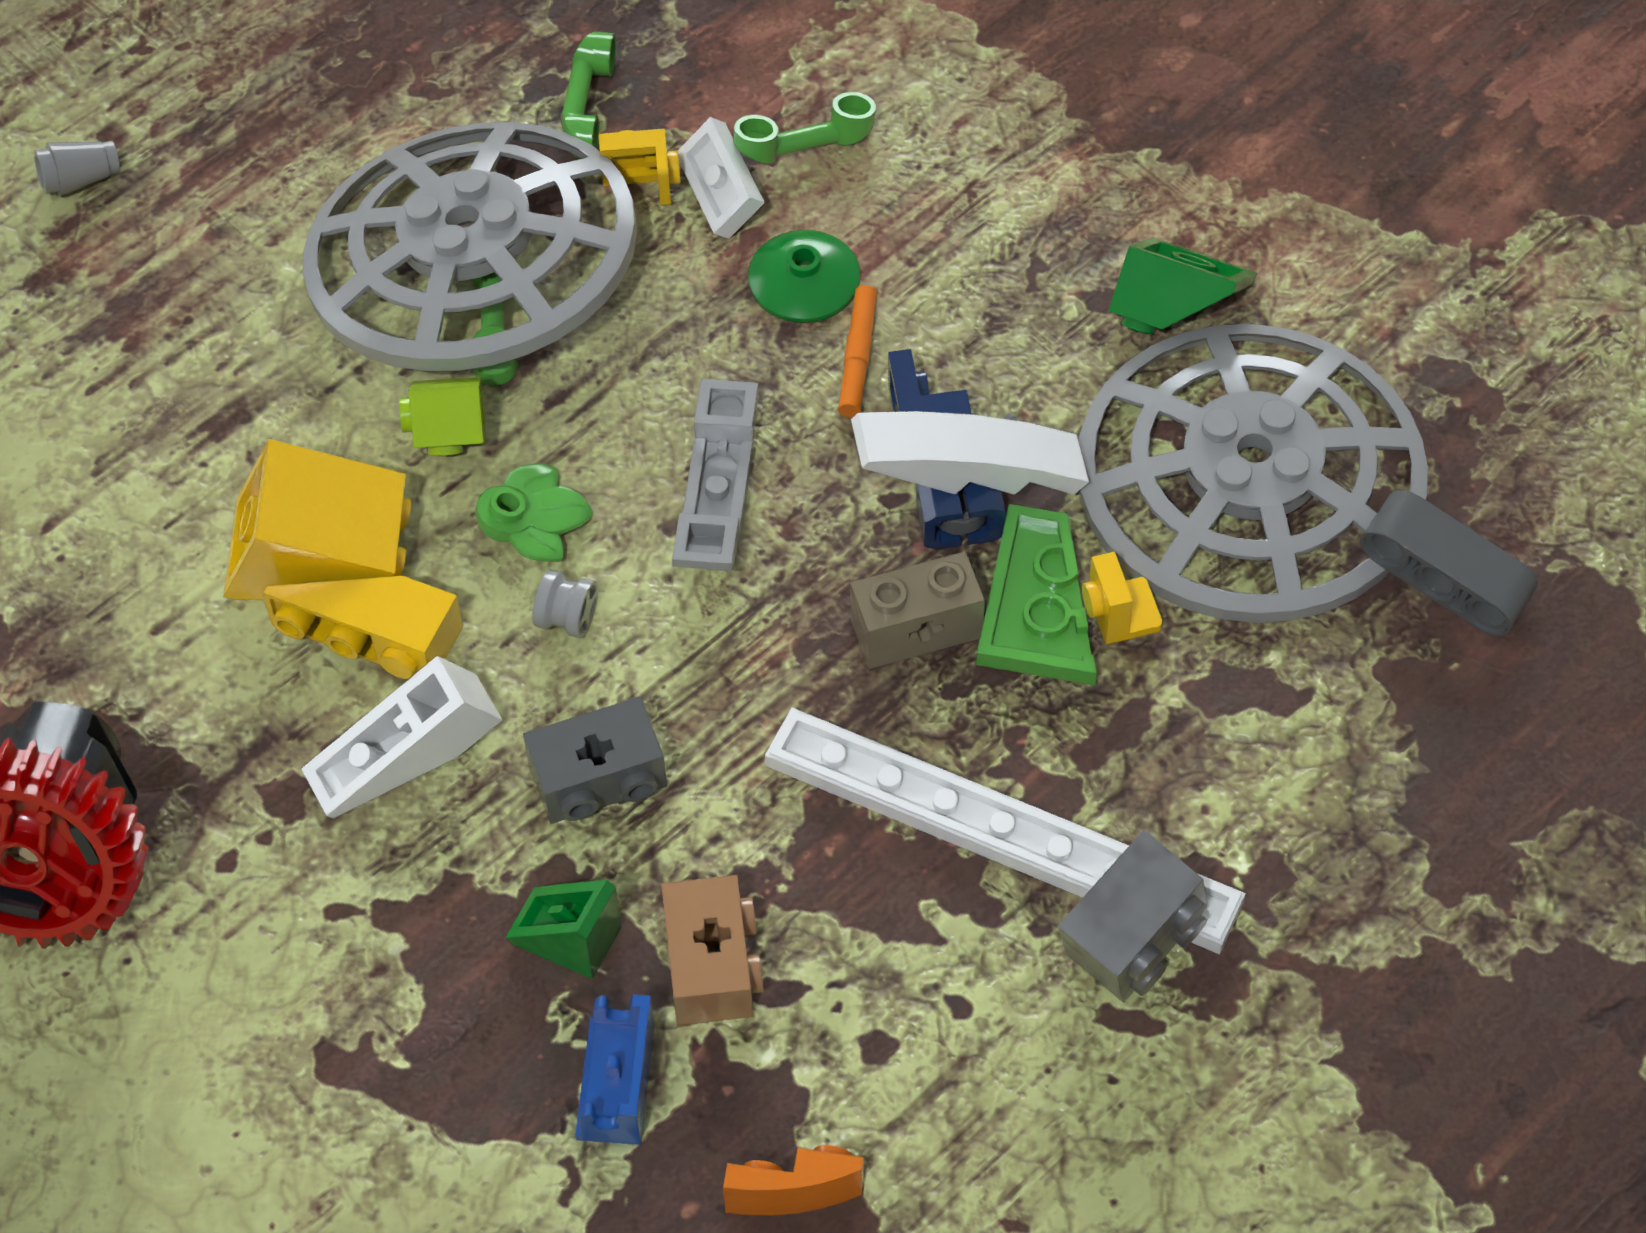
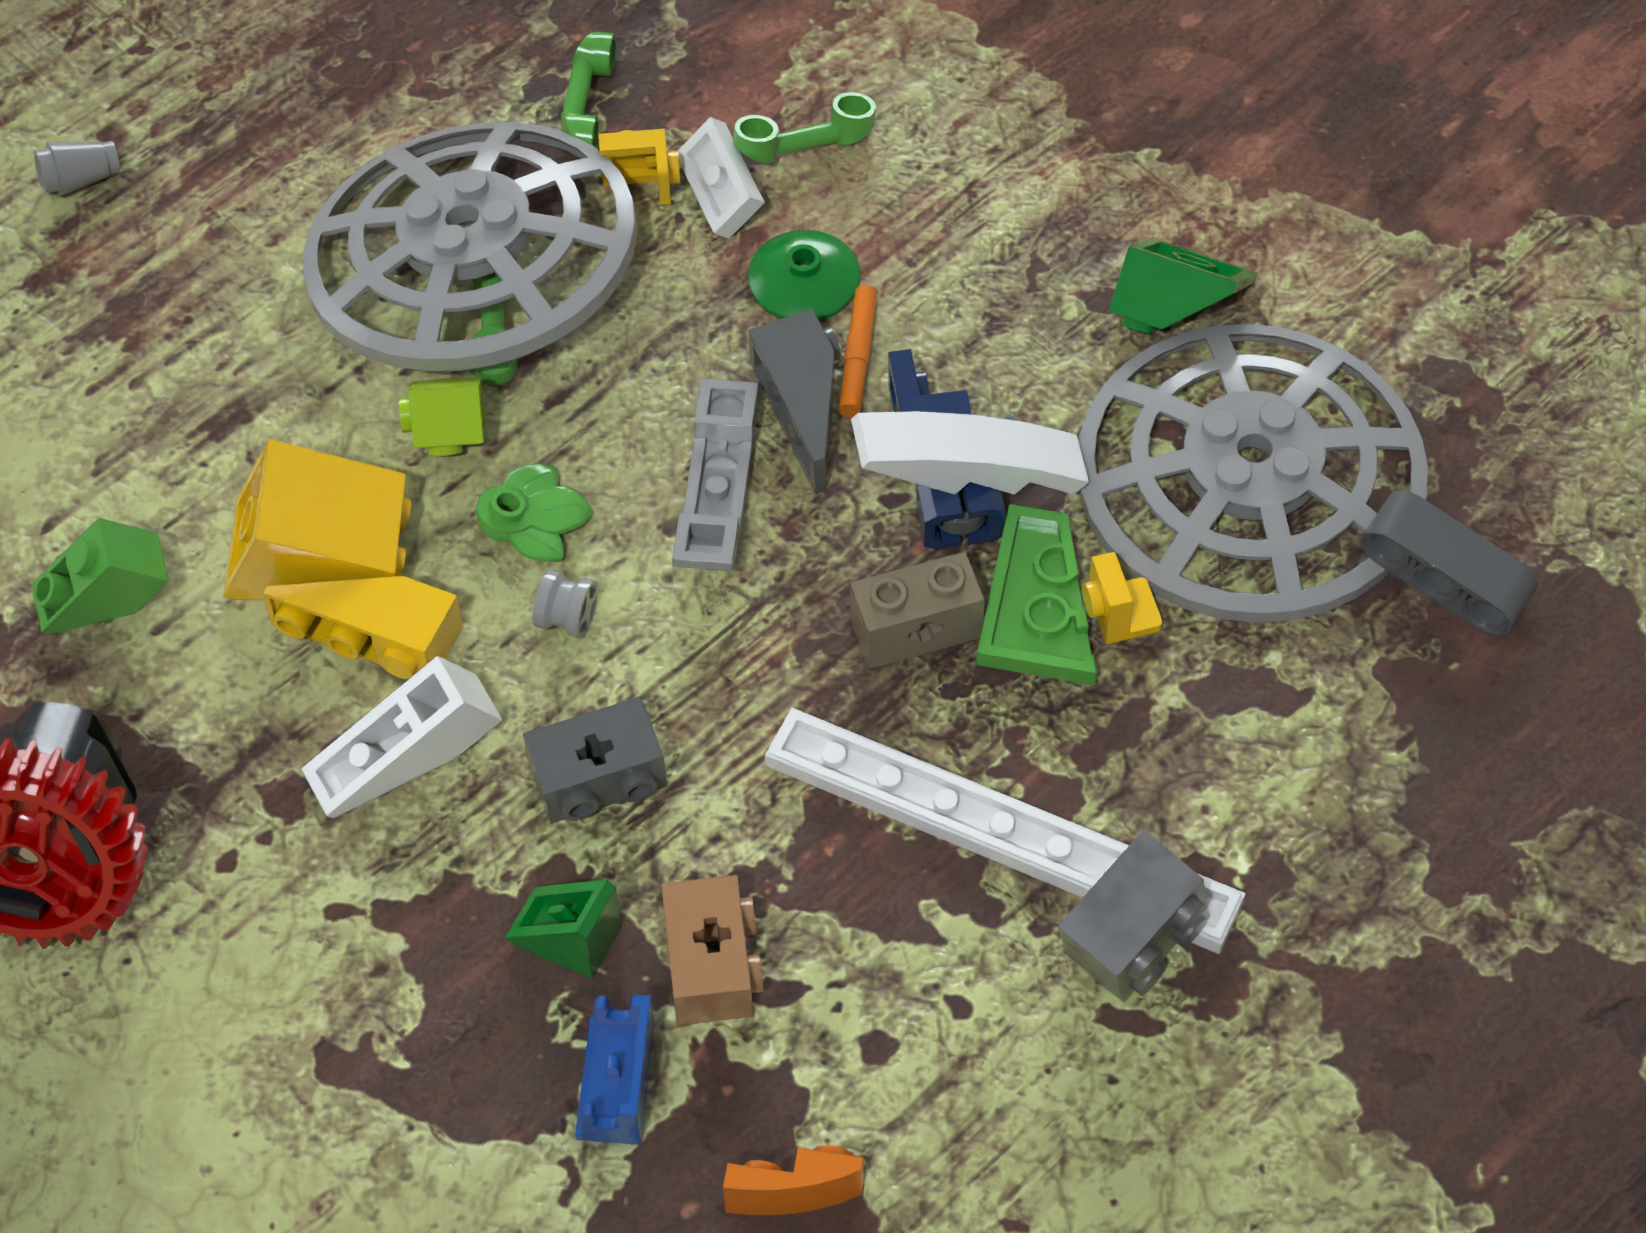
(100, 577): none -> bright green slope
(797, 373): none -> dark grey slope

